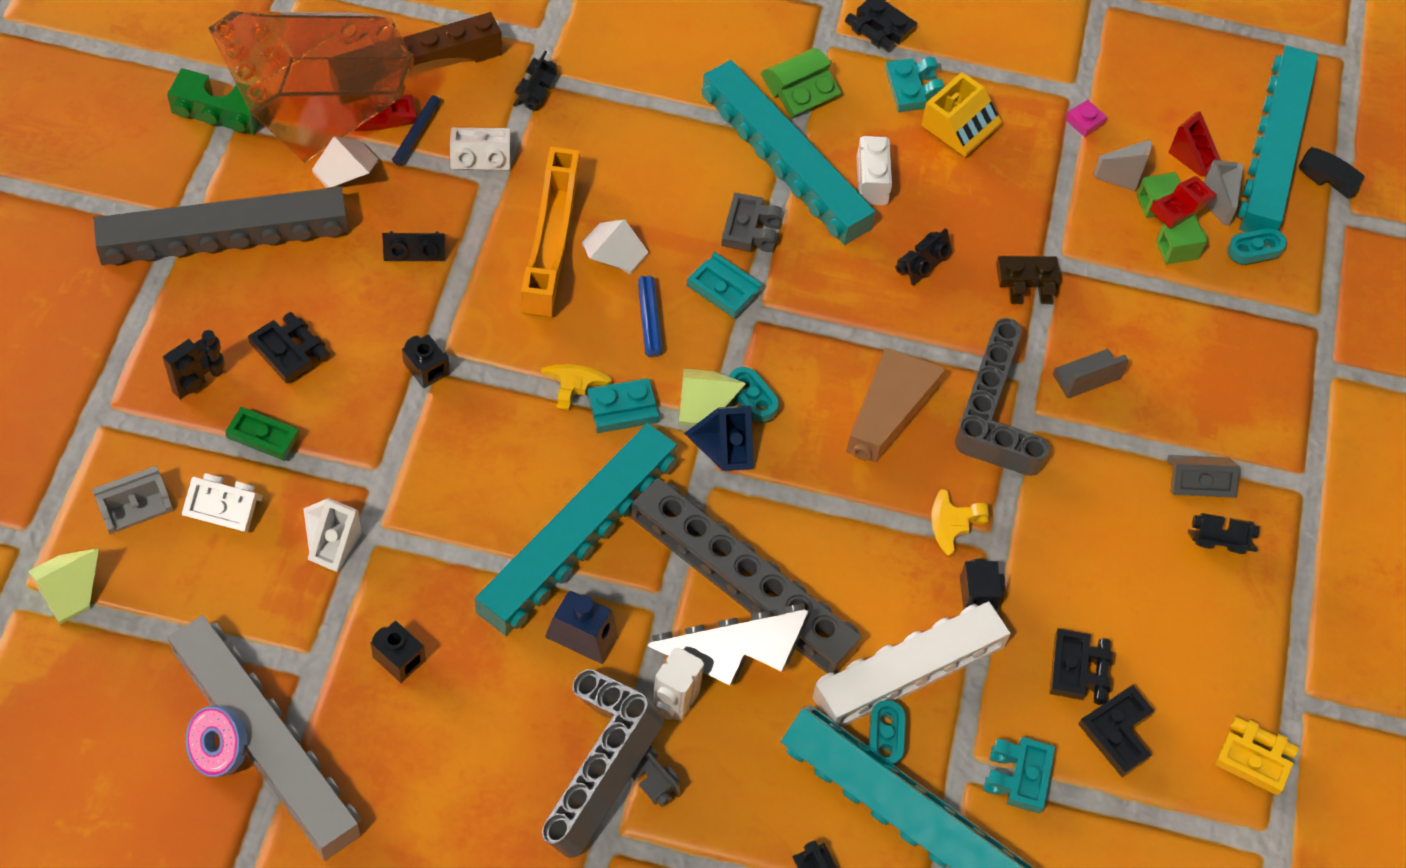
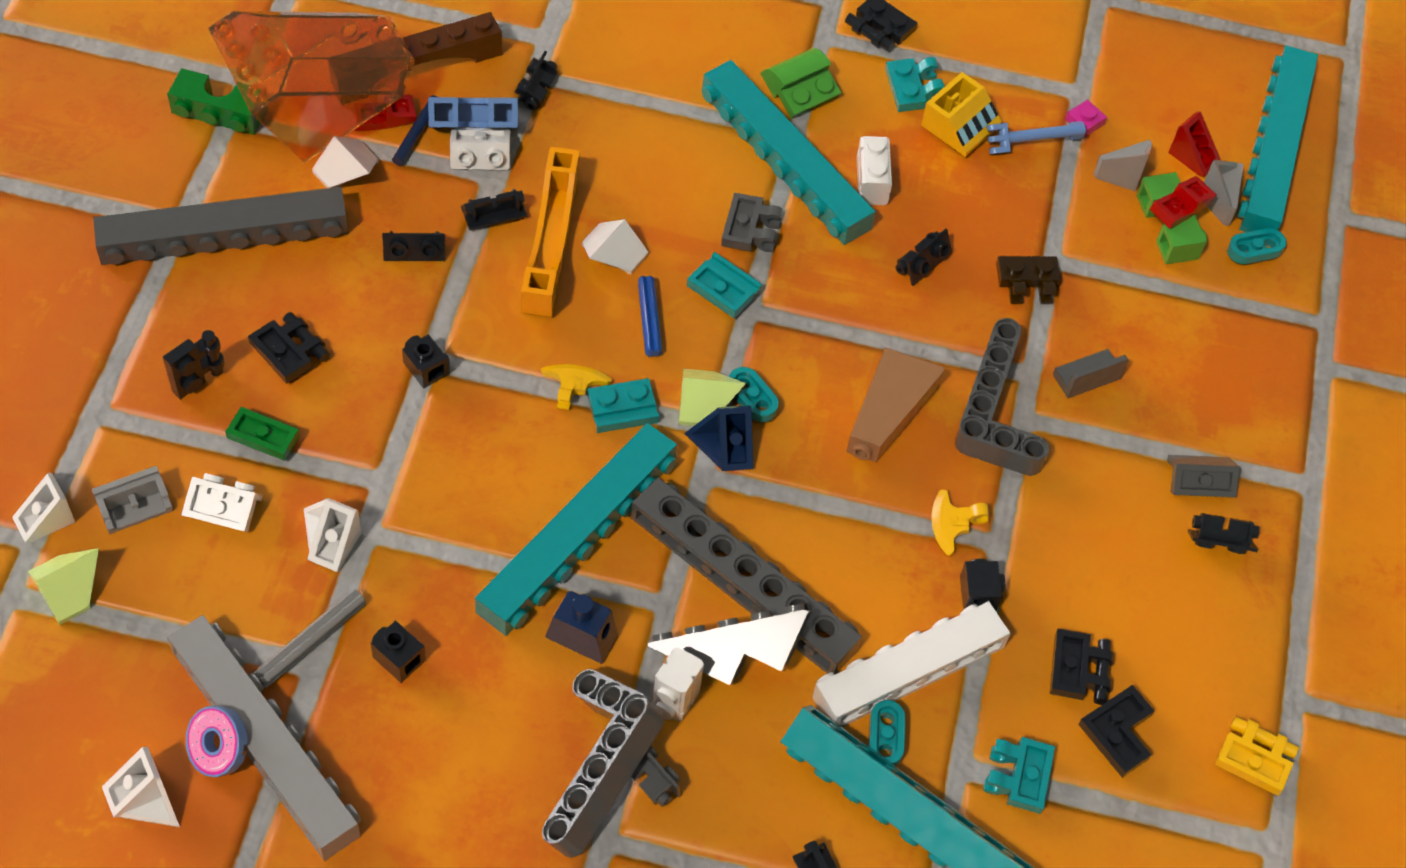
(43, 511): none -> white slope
(138, 792): none -> white slope
(309, 638): none -> light grey axle
(473, 112): none -> medium blue arch
(489, 211): none -> black hinge
(1075, 130): none -> medium blue hinge
(1326, 166): black slope -> none

